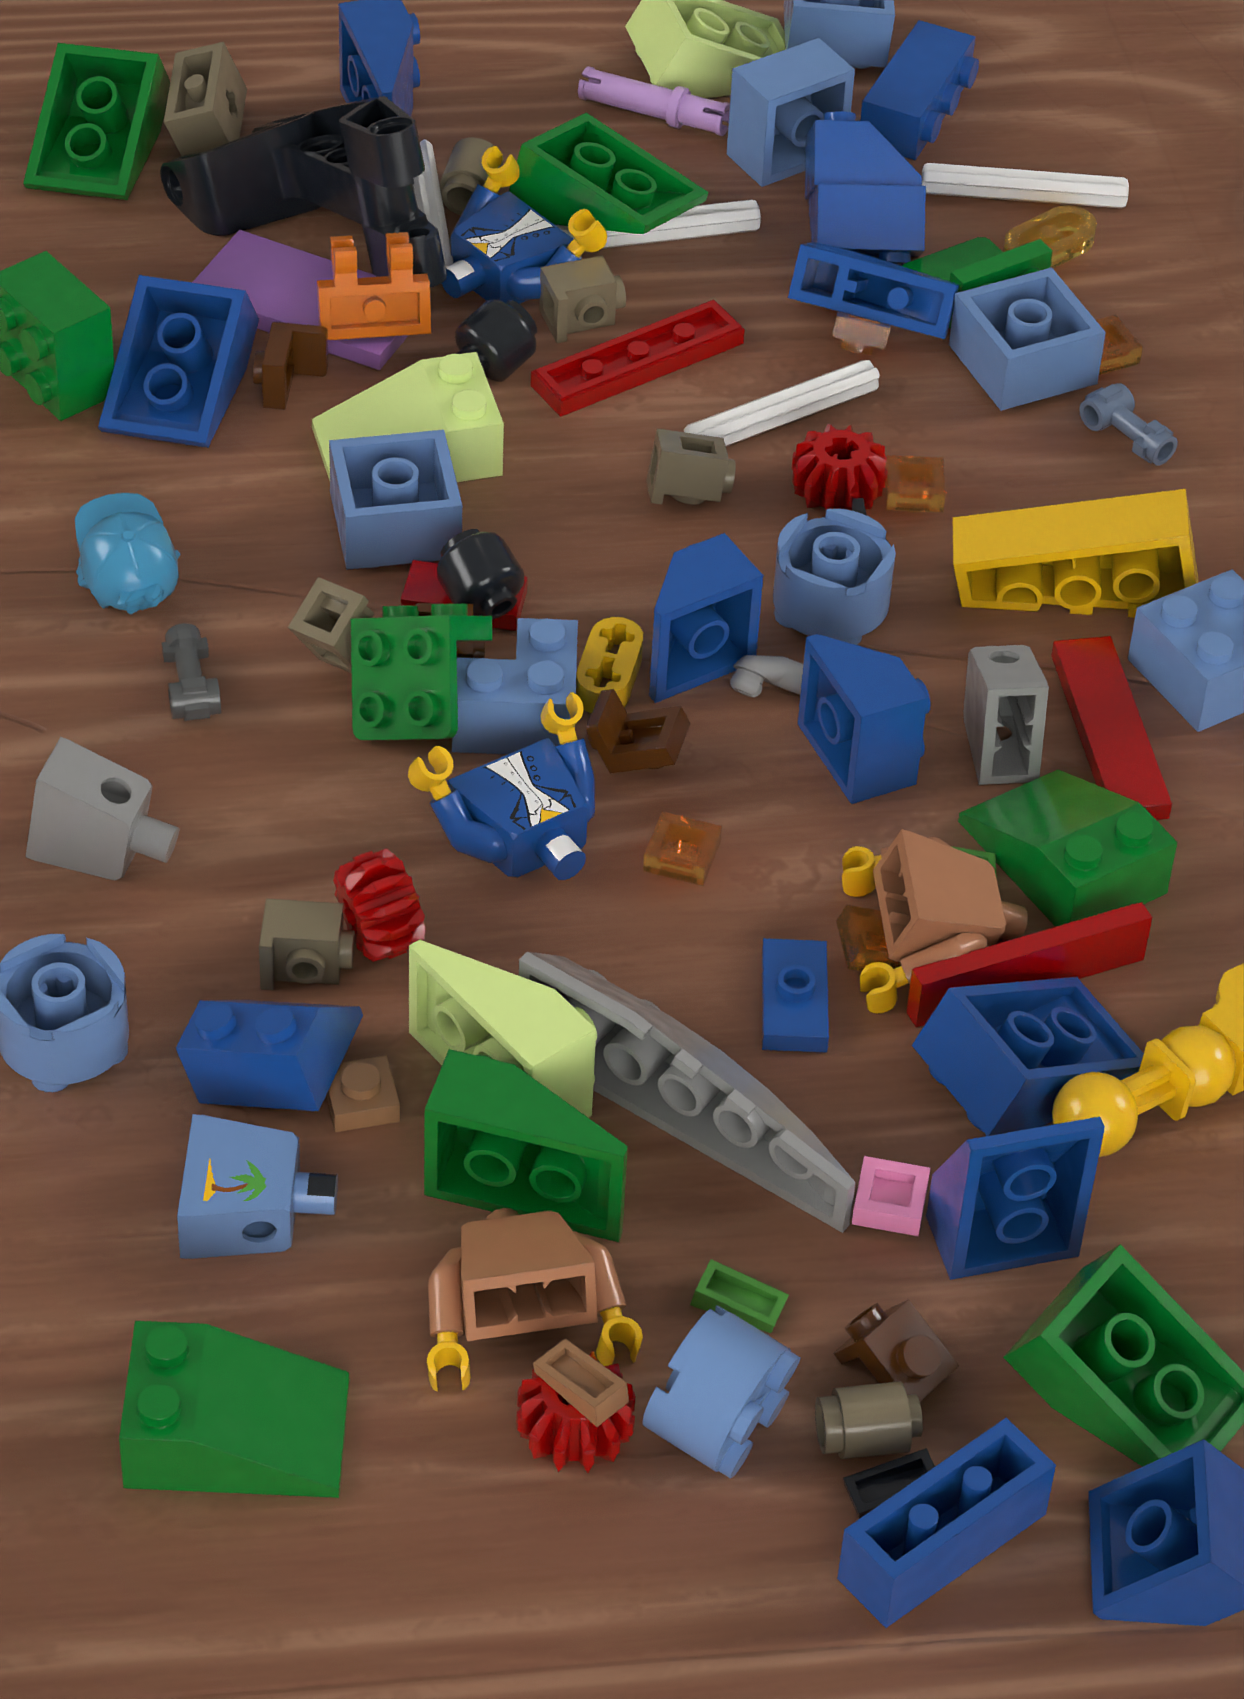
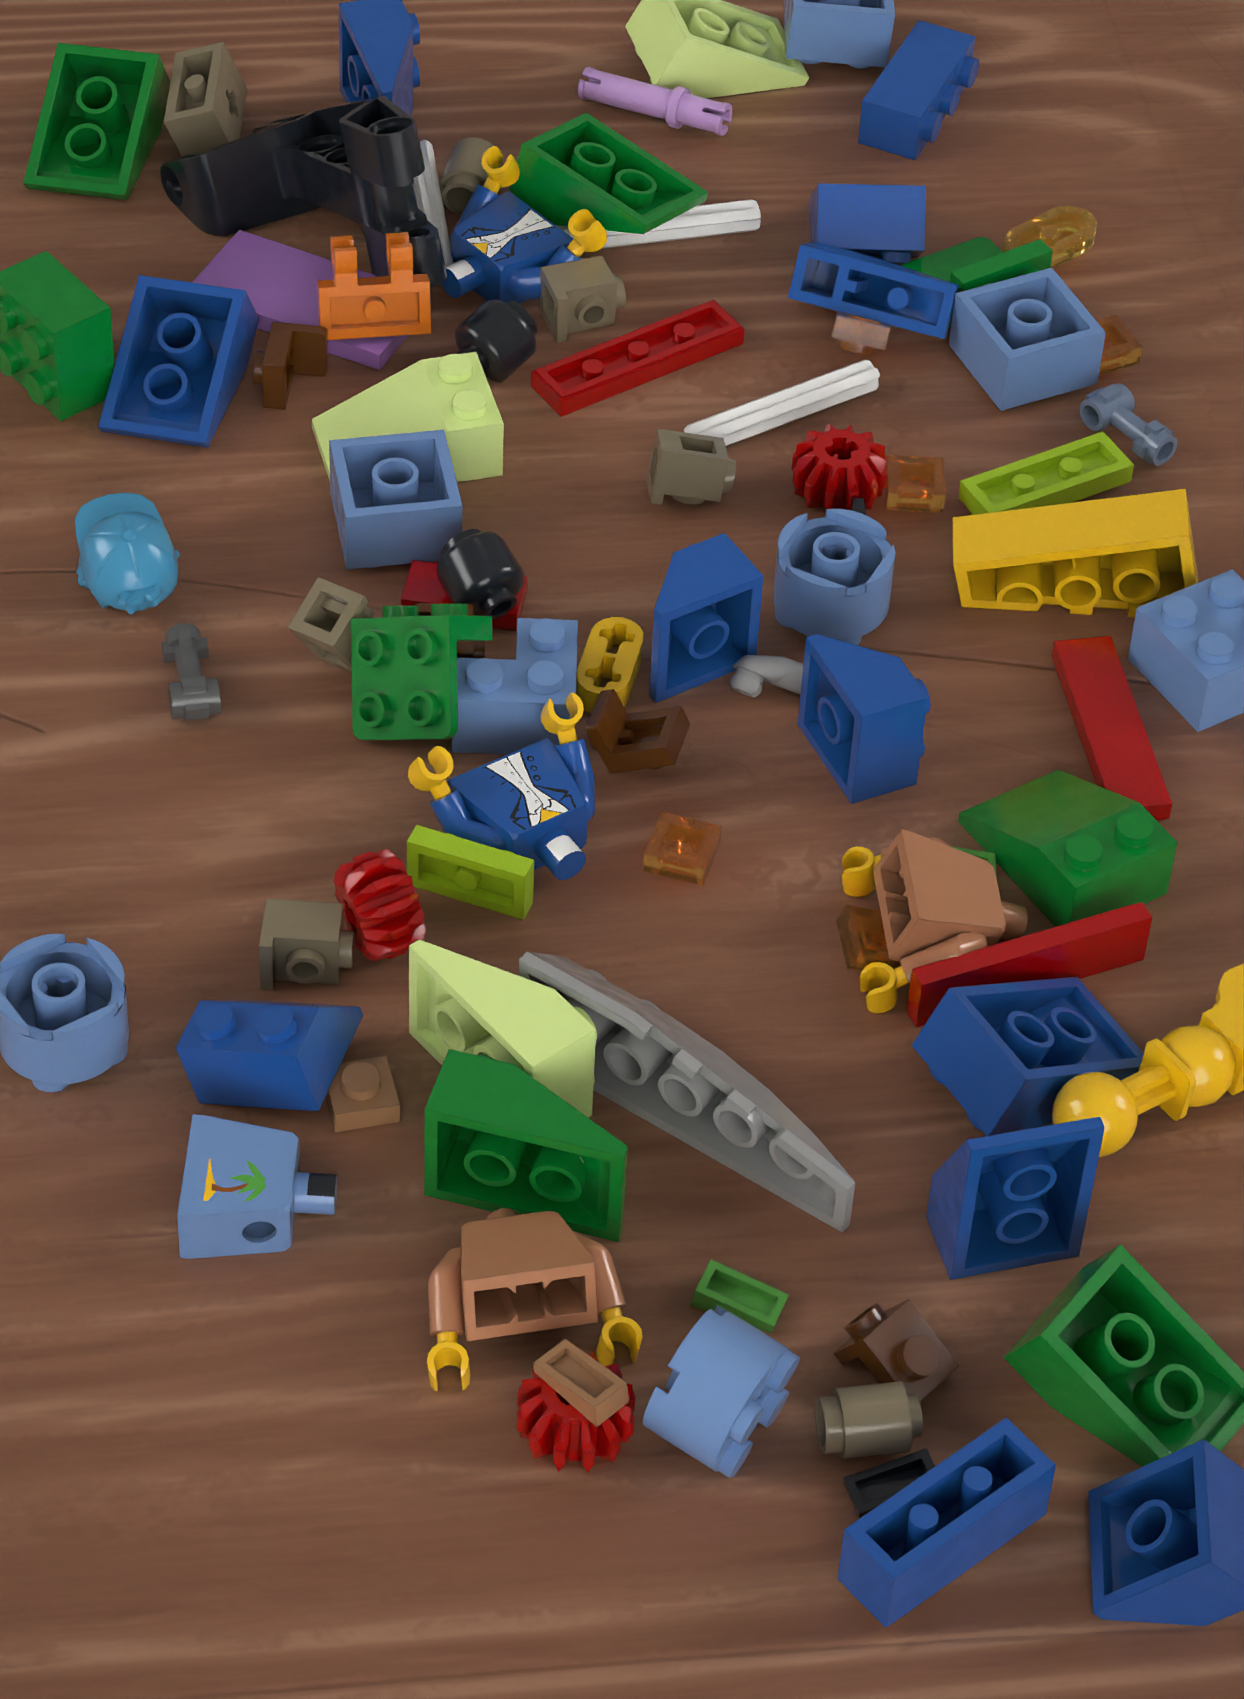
(94, 815): light grey torso -> none
(229, 1415): green slope -> none
(470, 872): none -> lime plate
(777, 104): medium blue brick -> none
(794, 995): blue plate -> none
(852, 153): blue slope -> none
(891, 1196): bright pink plate -> none
(1008, 691): light grey torso -> none
(1025, 185): white axle -> none
(1049, 477): none -> lime plate

